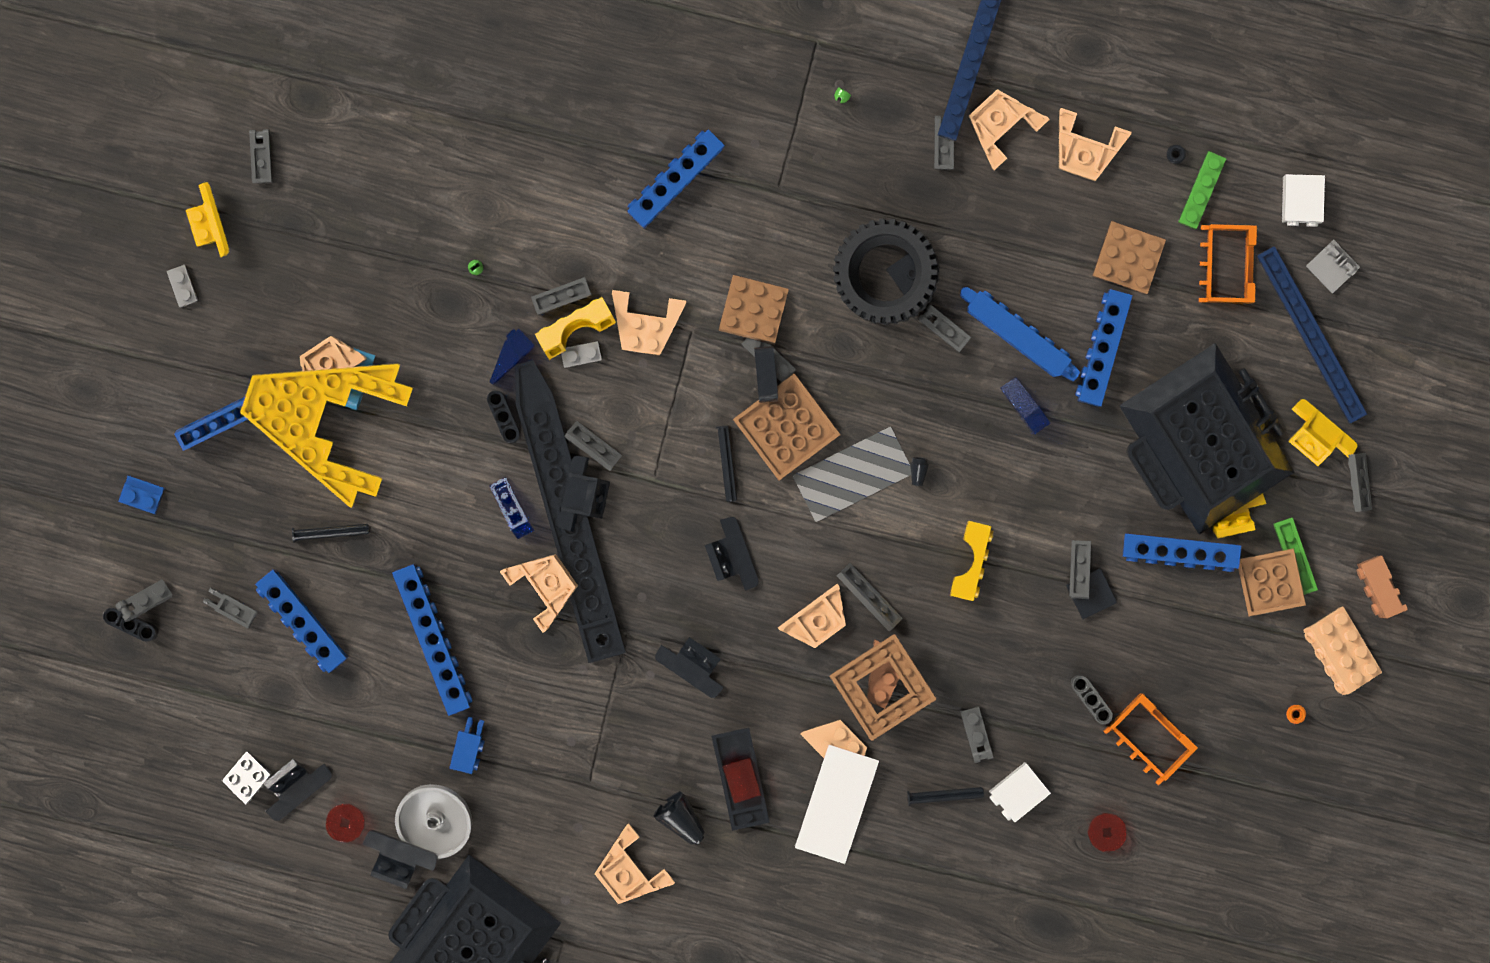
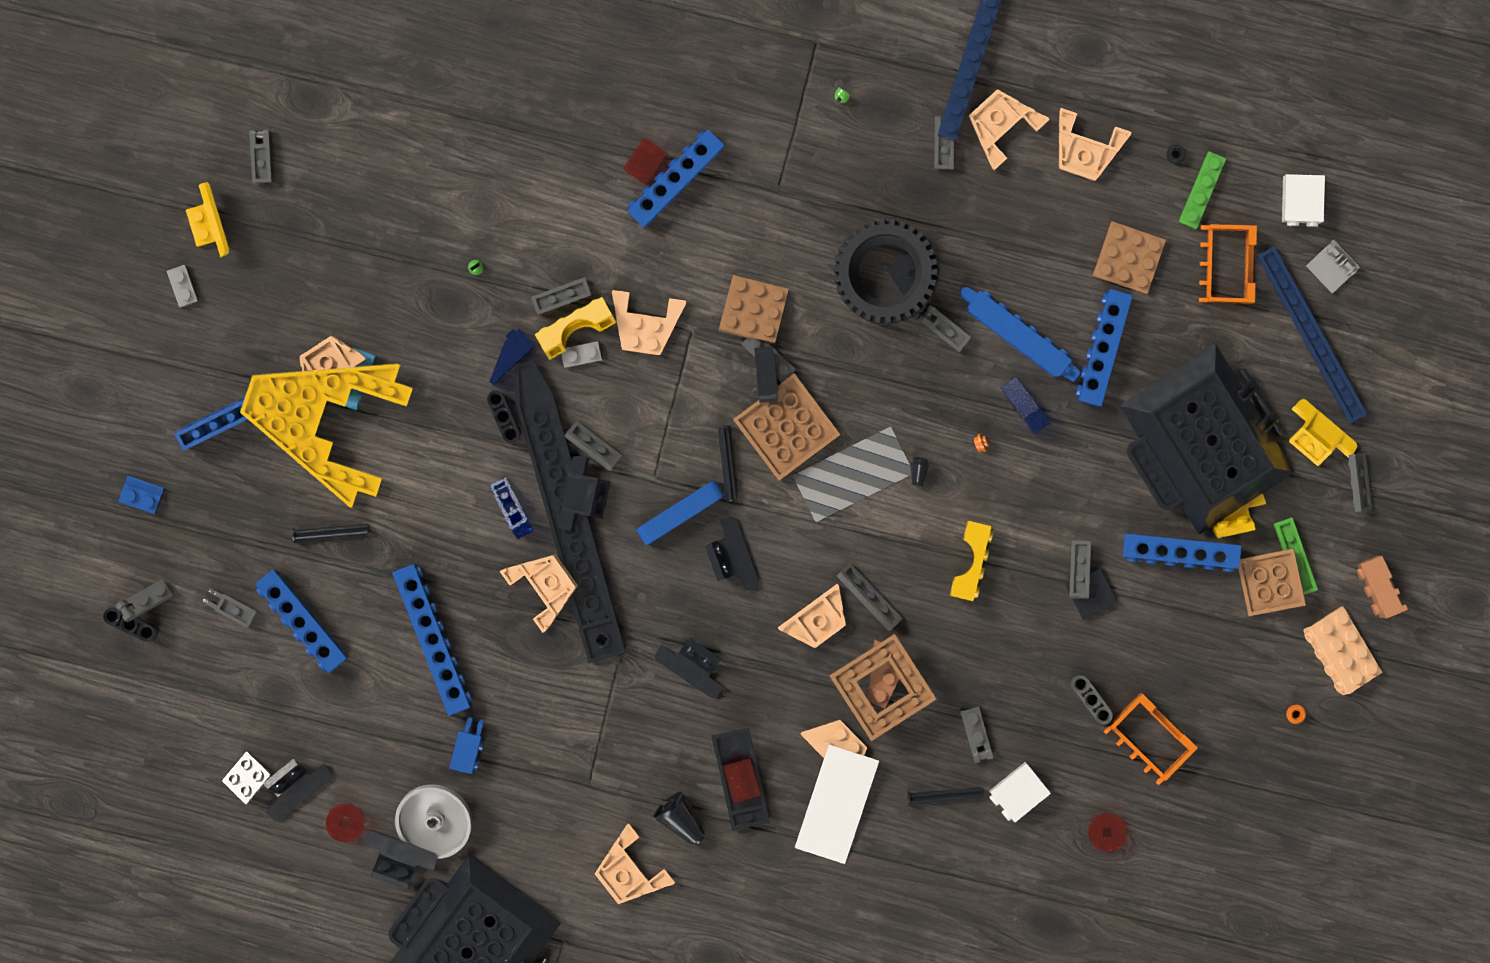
(644, 161): none -> clear red plate
(680, 512): none -> blue beam
(981, 443): none -> orange plate

